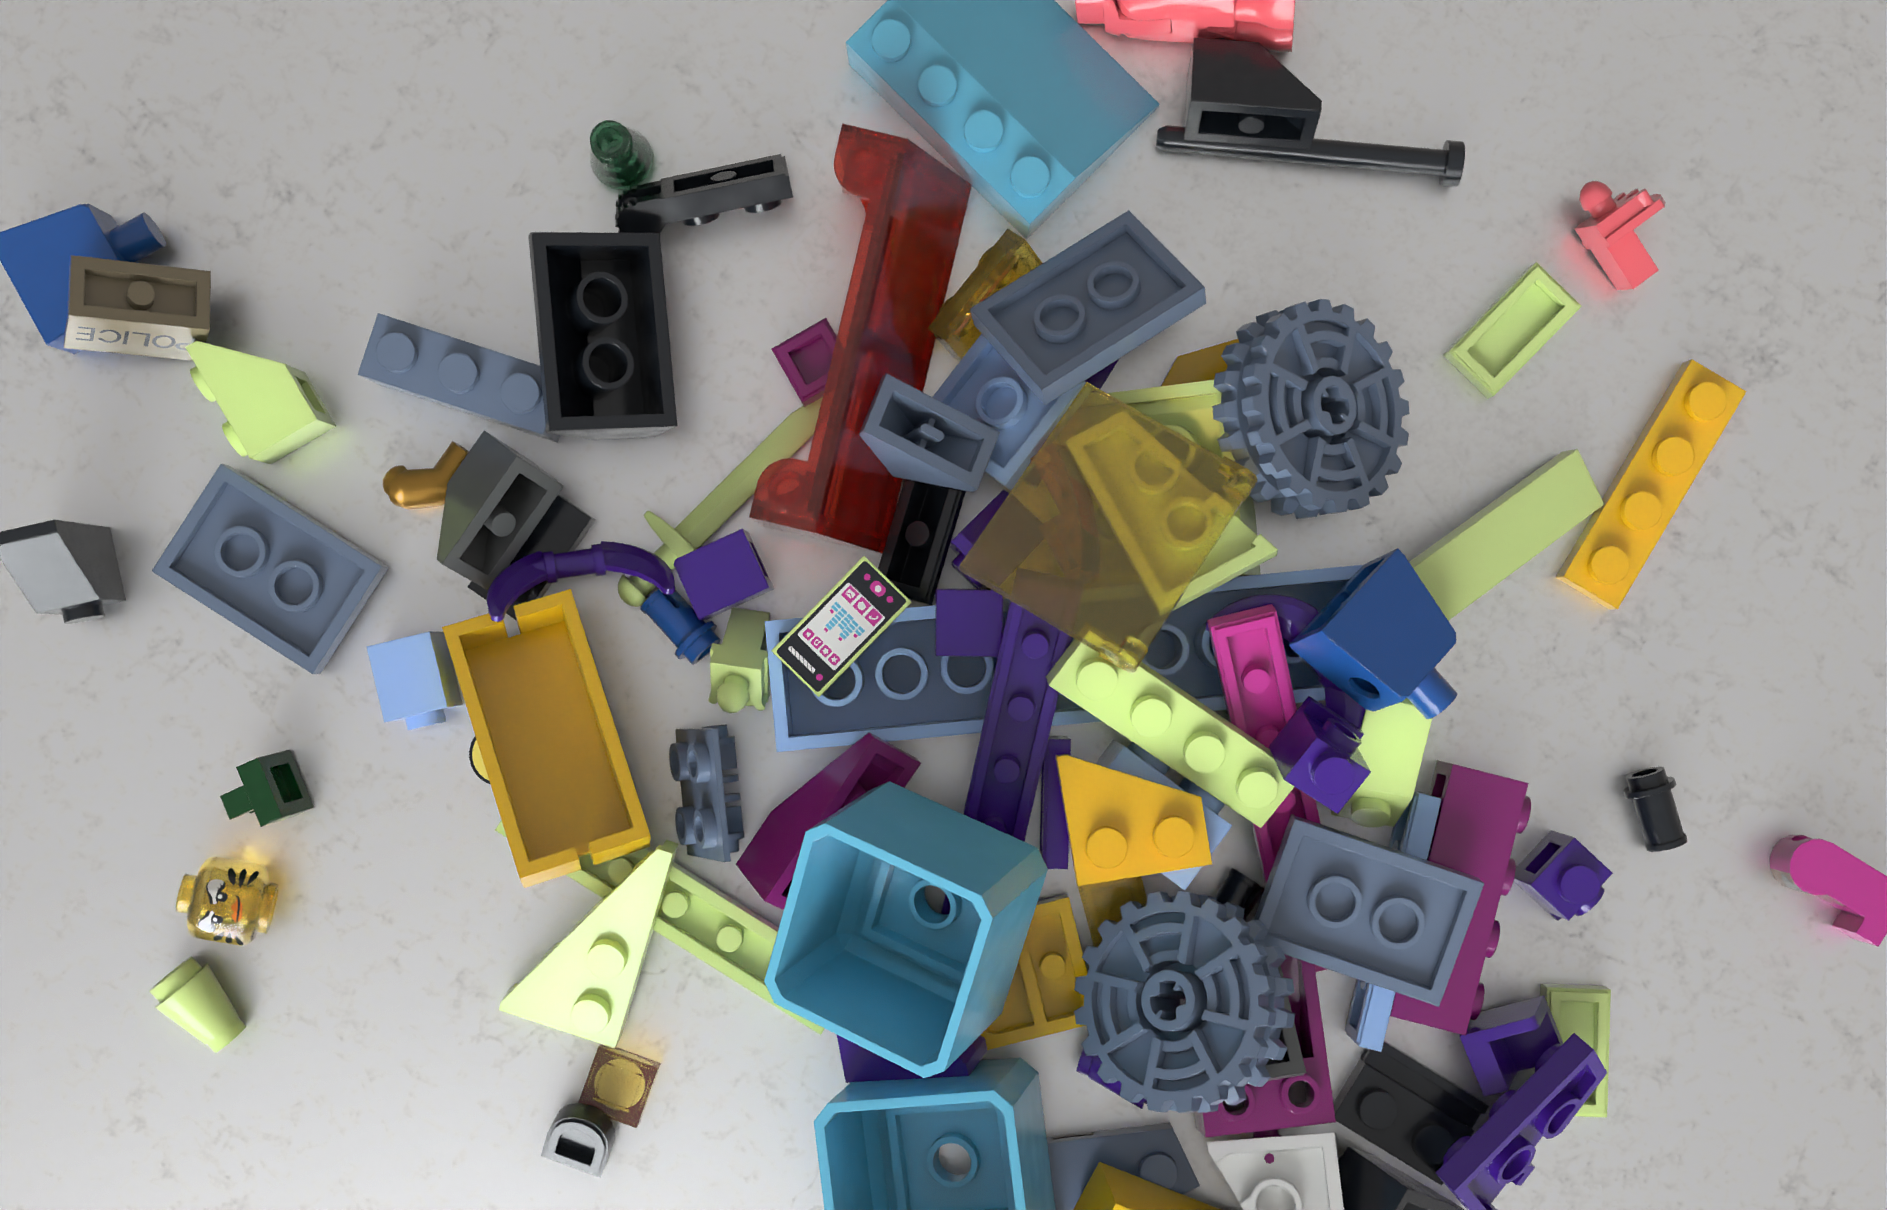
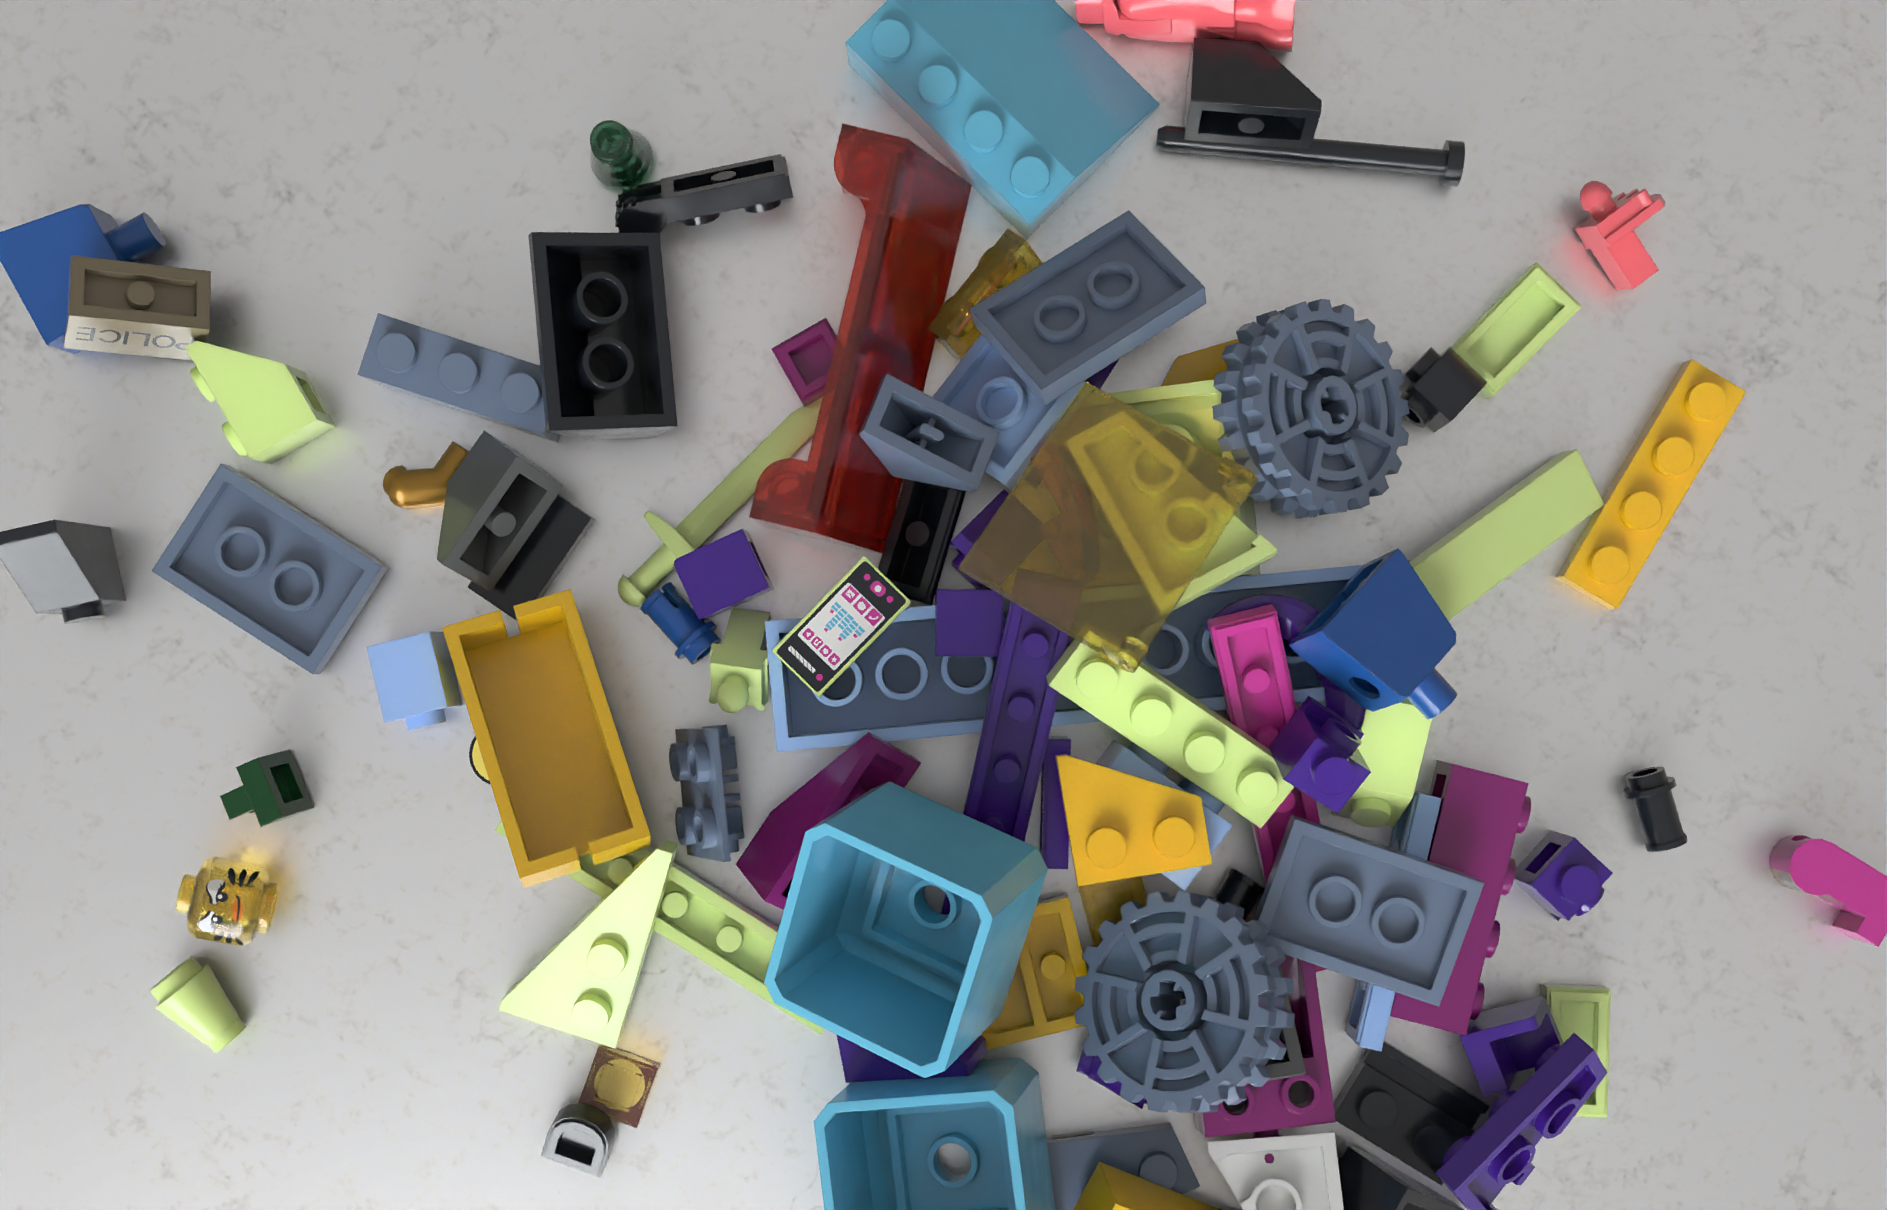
(544, 566): dark purple piece -> none
(1440, 388): none -> black plate

